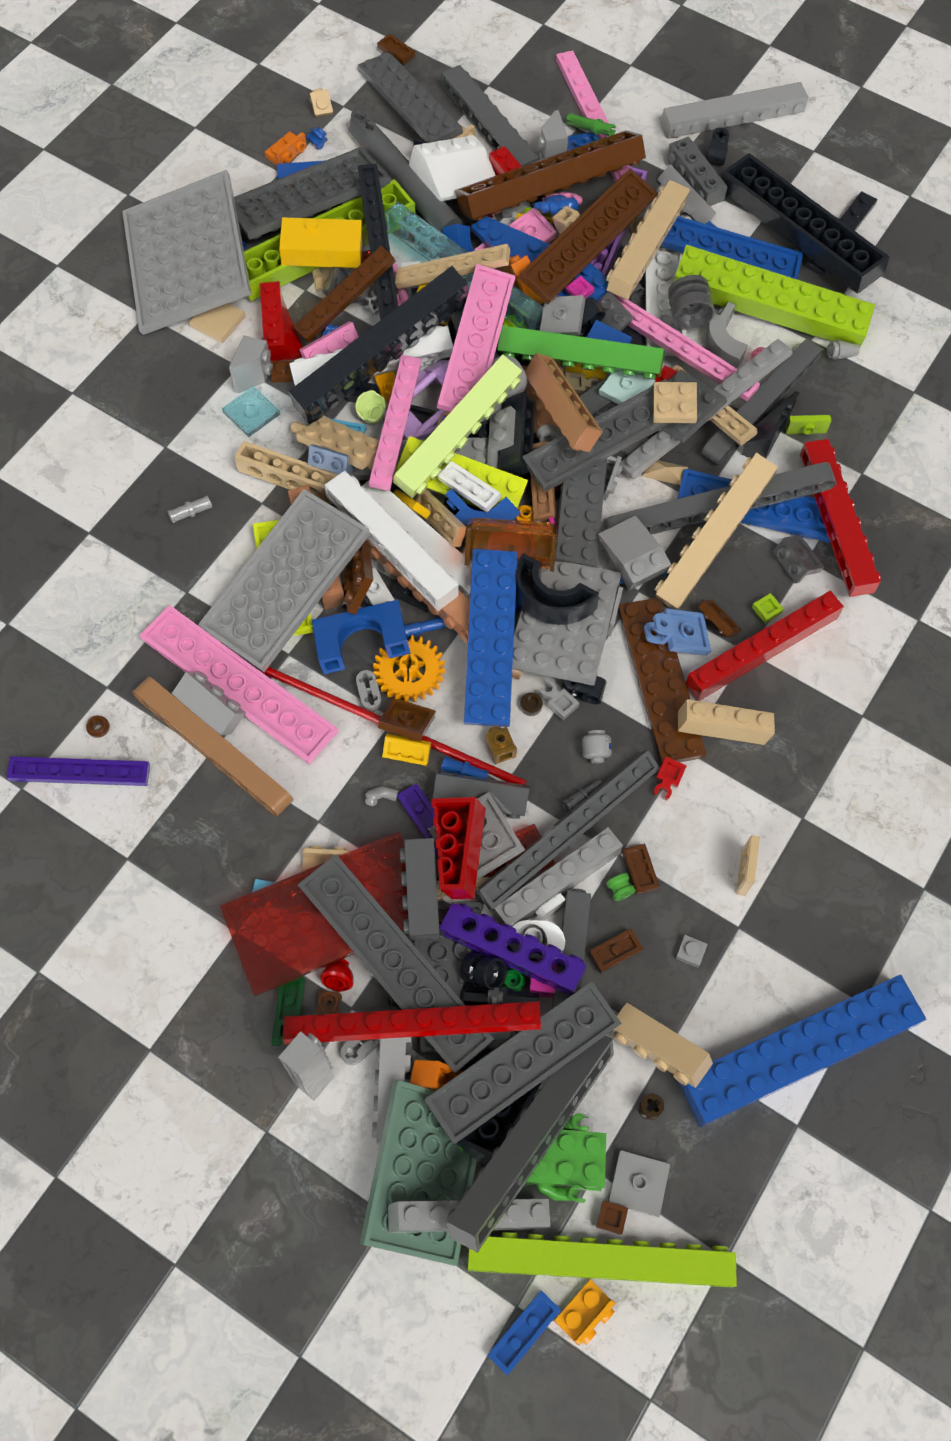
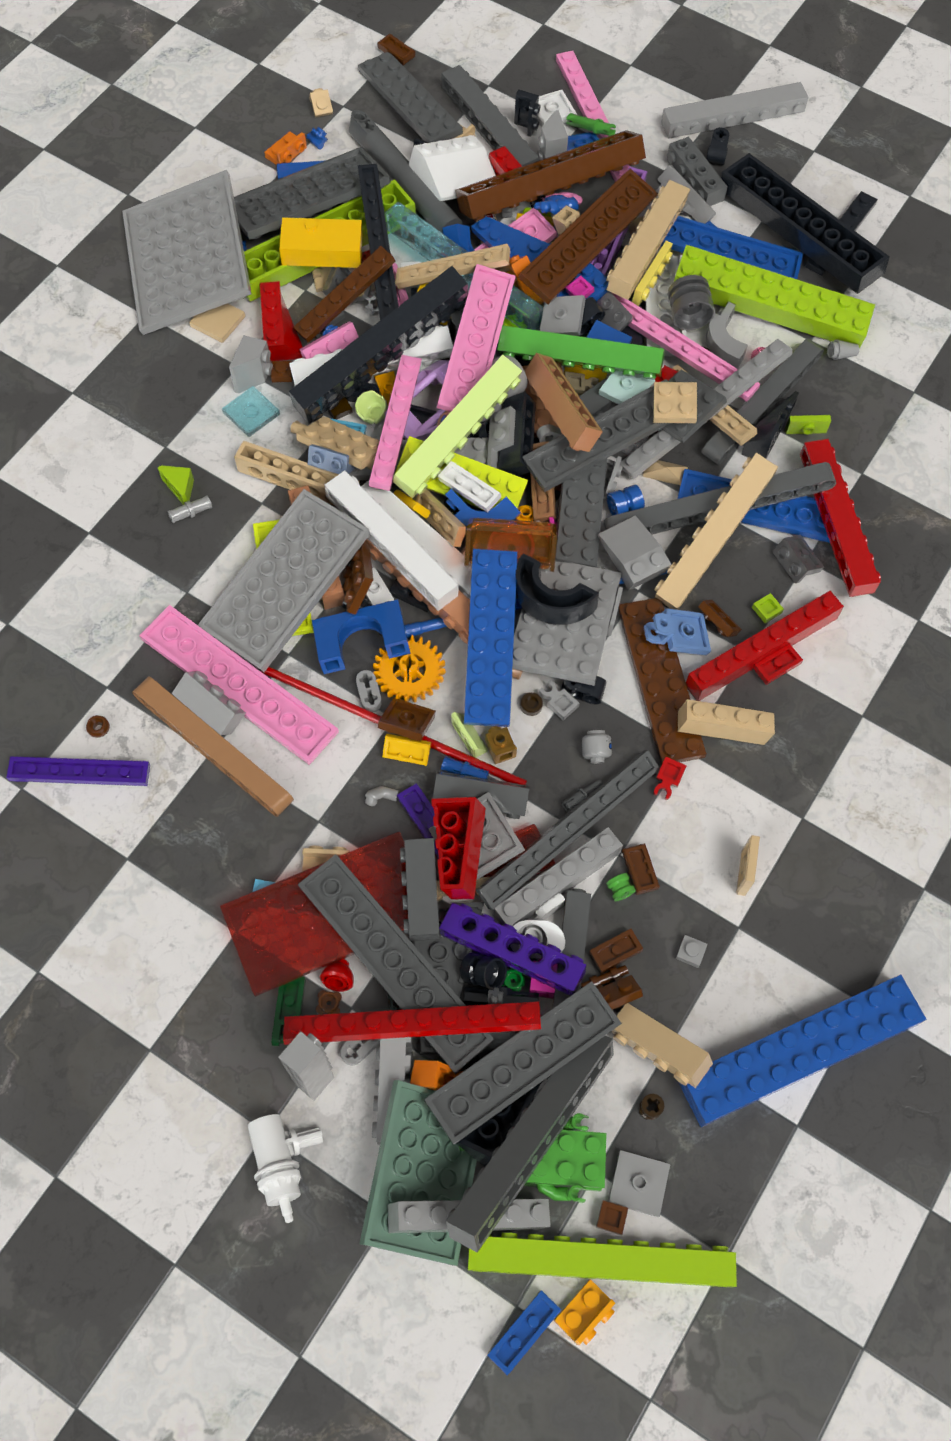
(178, 480): none -> lime slope
(273, 1153): none -> white piece
(343, 409): none -> dark brown tile
(468, 735): none -> yellowish green slope
(527, 111): none -> black bracket
(553, 102): none -> white tile
(620, 991): none -> reddish brown plate
(625, 501): none -> blue wheel
(650, 278): none -> light yellow plate
(777, 664): none -> red plate

